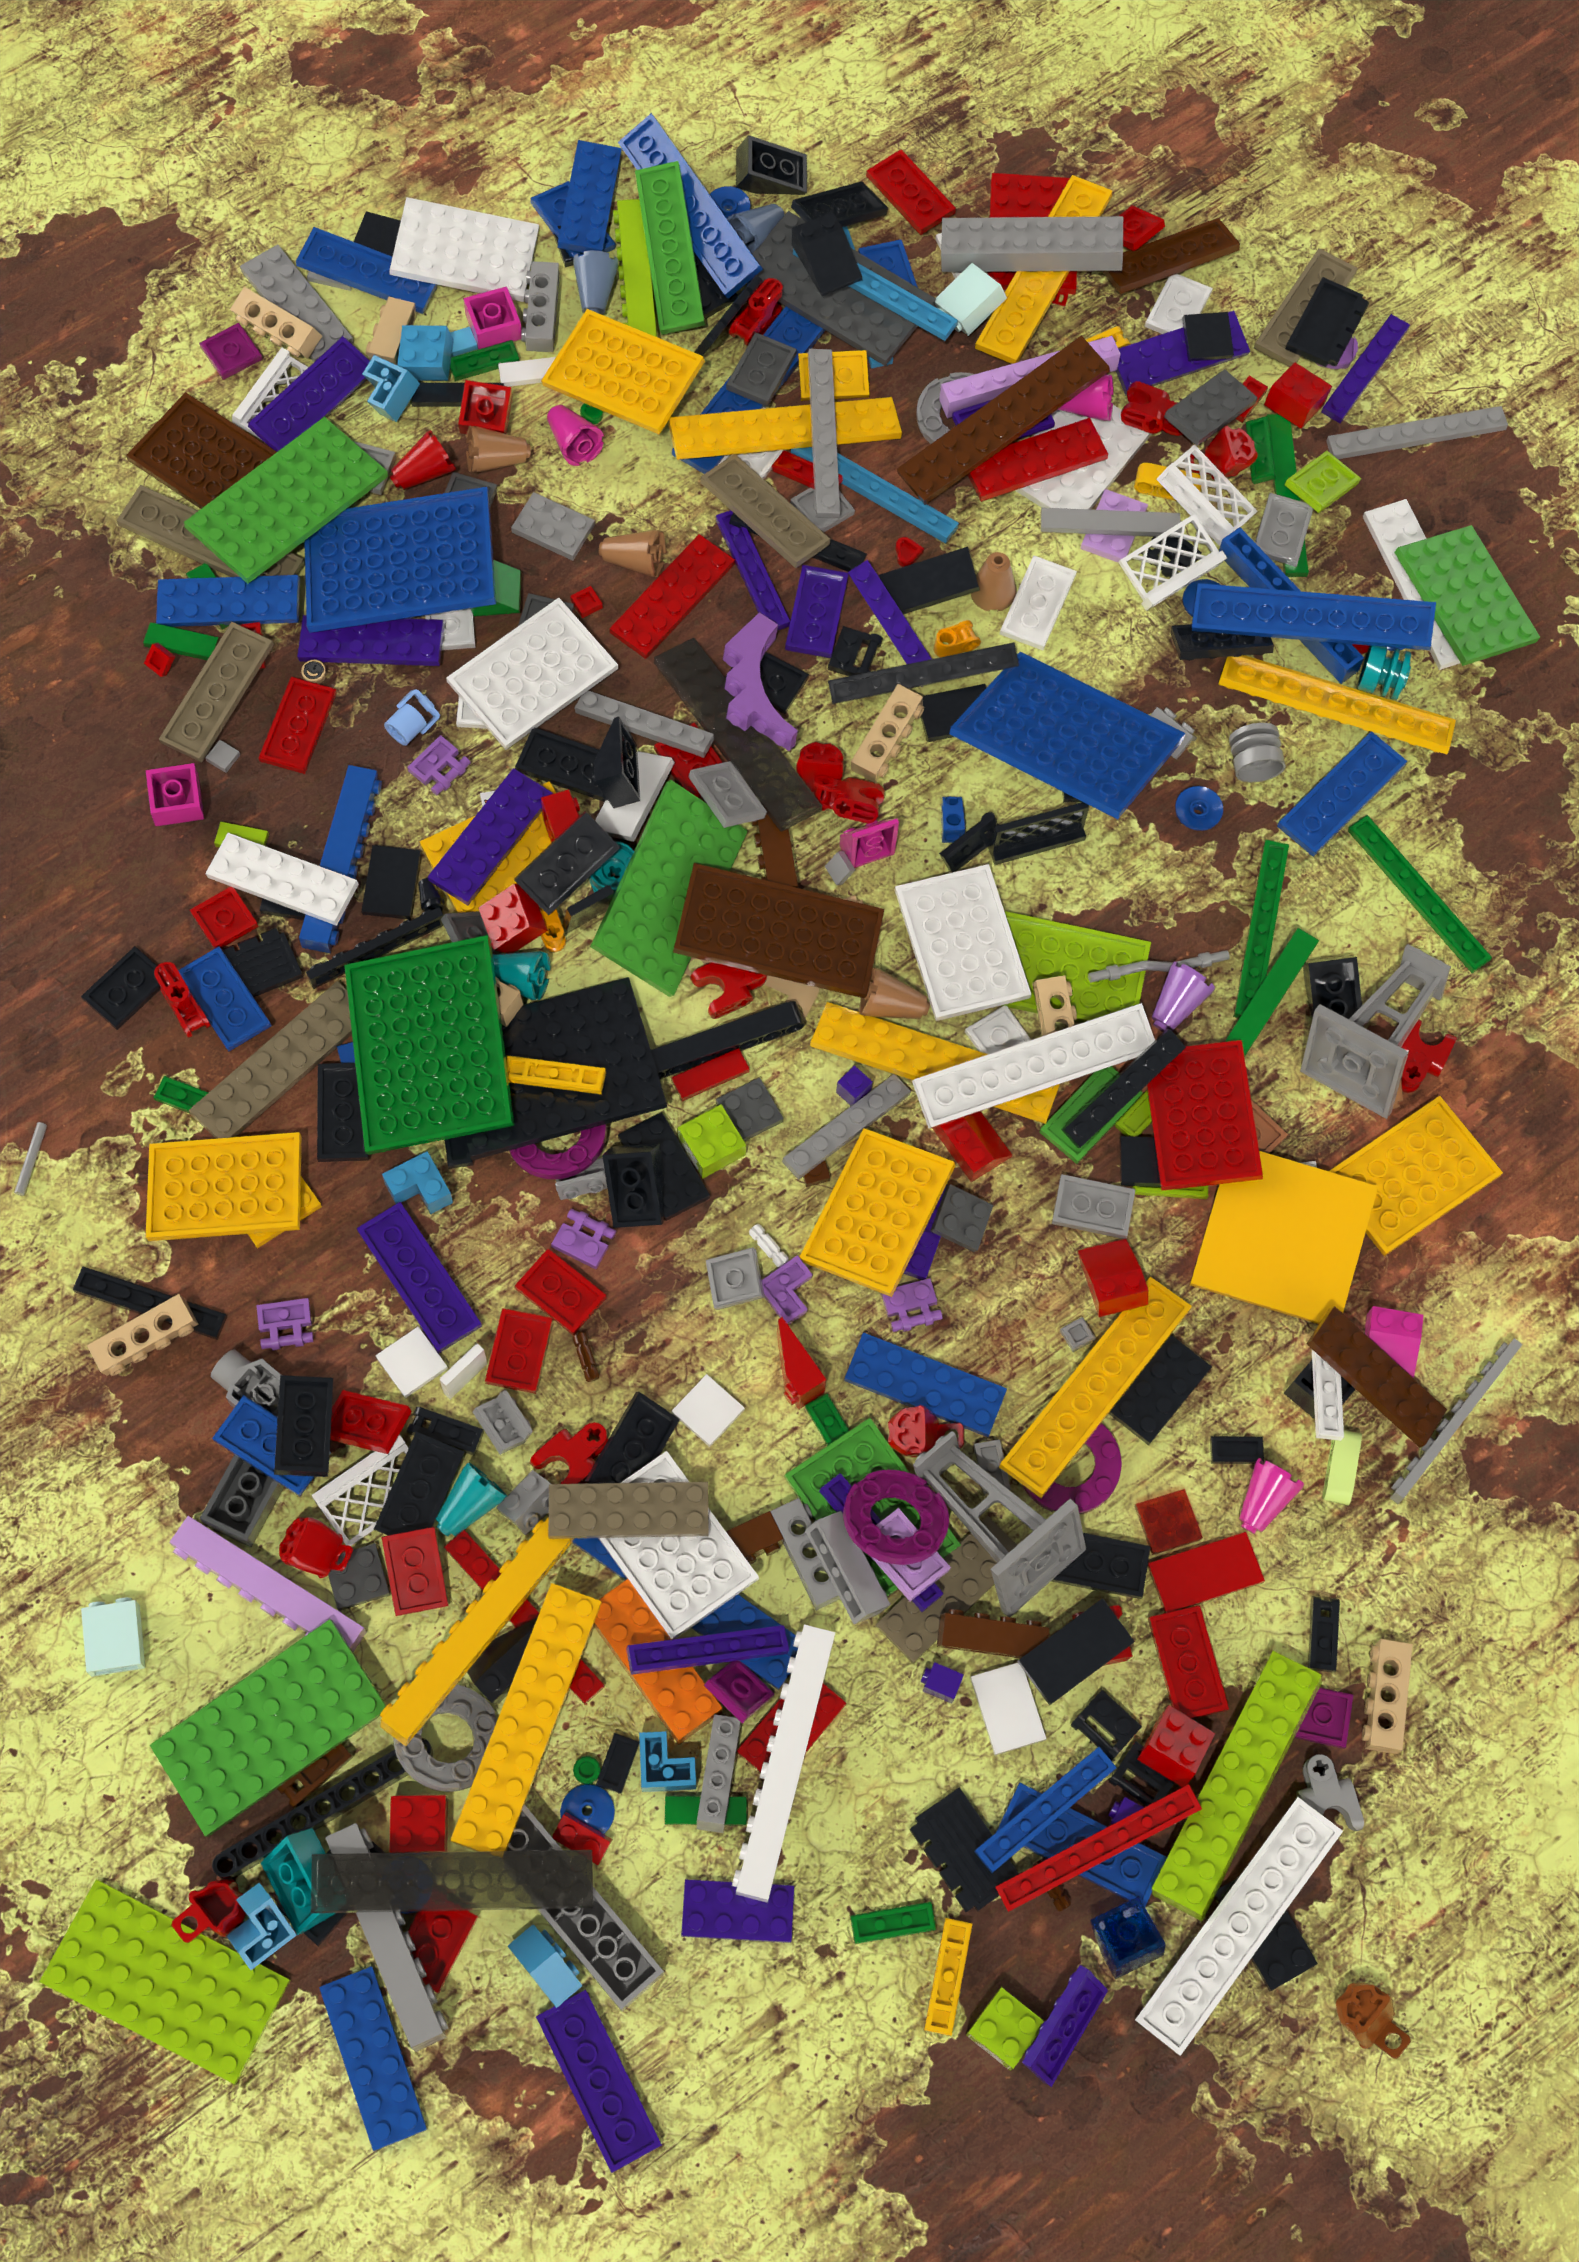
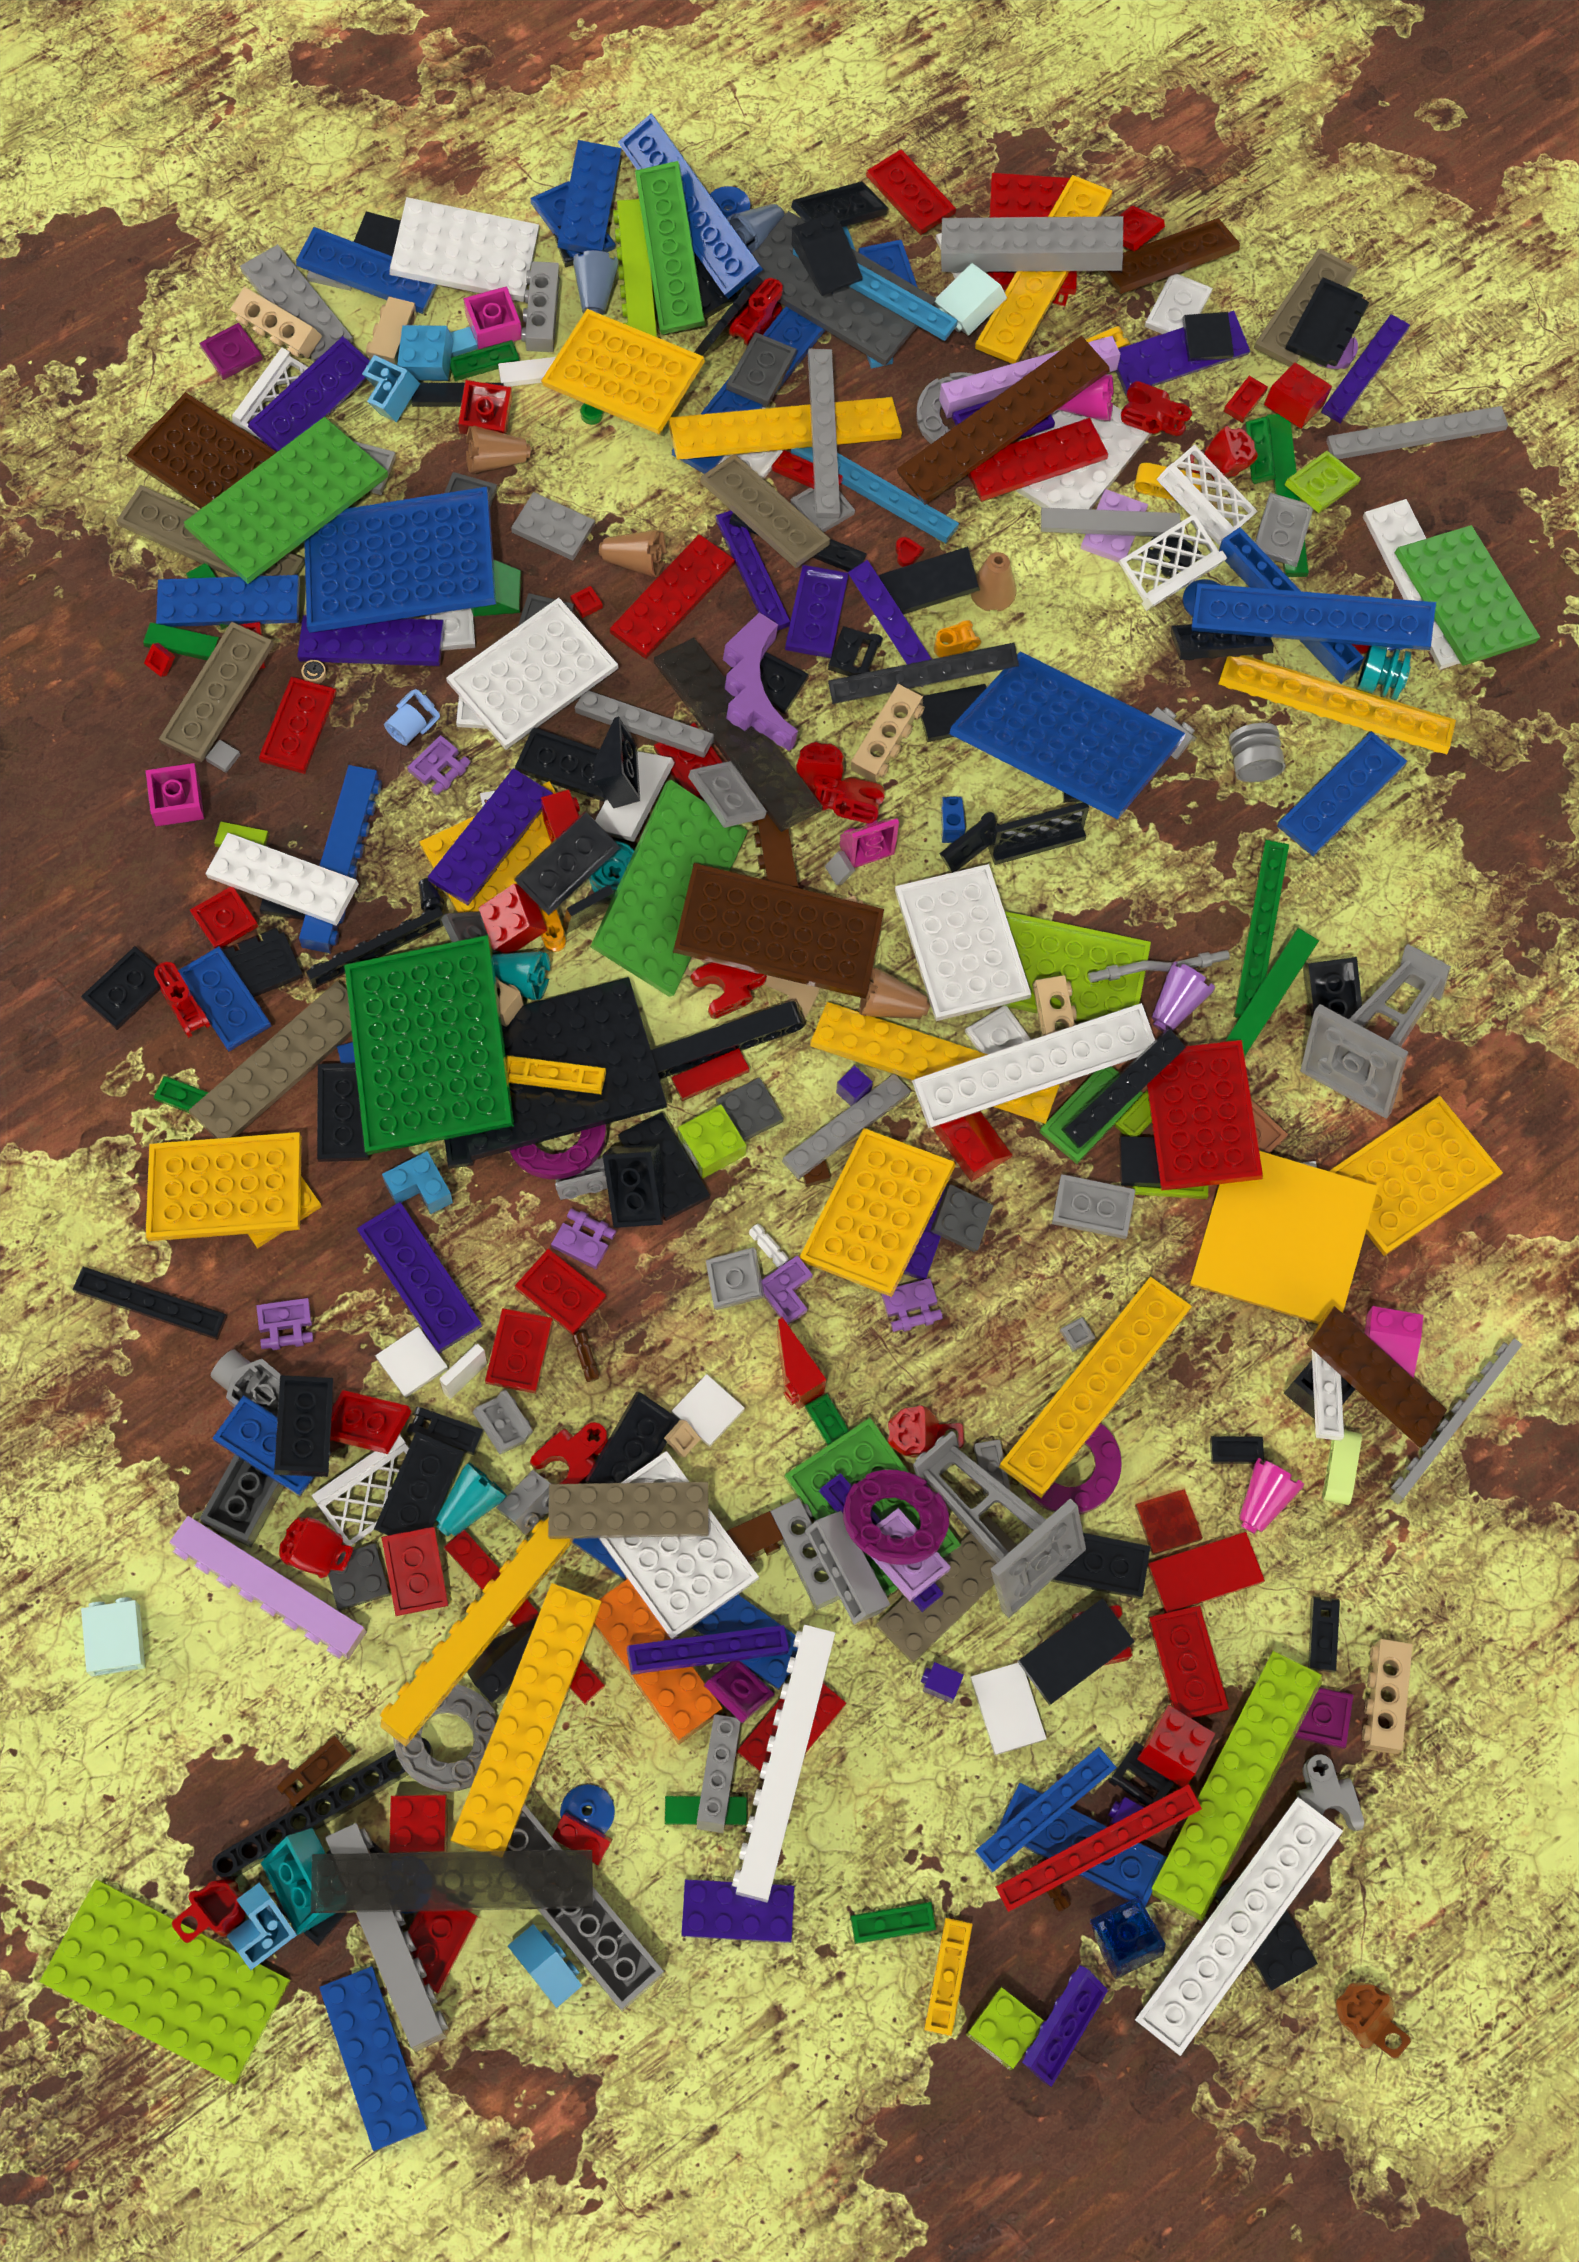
(30, 1159): light grey bar -> none
(104, 1349): tan brick -> none
(268, 1727): bright green plate -> none
(391, 882): black tile -> none
(422, 463): red cone -> none
(575, 436): dark pink cone -> none
(586, 1770): green tile -> none
(598, 2081): dark purple plate -> none
(617, 1763): black tile -> none
(658, 1771): dark azure brick -> none
(682, 1438): none -> tan plate
(770, 168): black slope -> none
(849, 375): yellow plate -> none
(925, 1382): blue plate -> none
(954, 1835): black hinge -> none
(989, 1636): reddish brown brick -> none
(1038, 602): white tile -> none
(1111, 1719): black plate -> none
(1114, 1277): red slope -> none
(1160, 1390): black plate -> none
(1199, 799): blue dish -> none
(1210, 407): dark grey plate -> none
(1420, 894): green tile -> none
(1423, 1058): red piece -> none

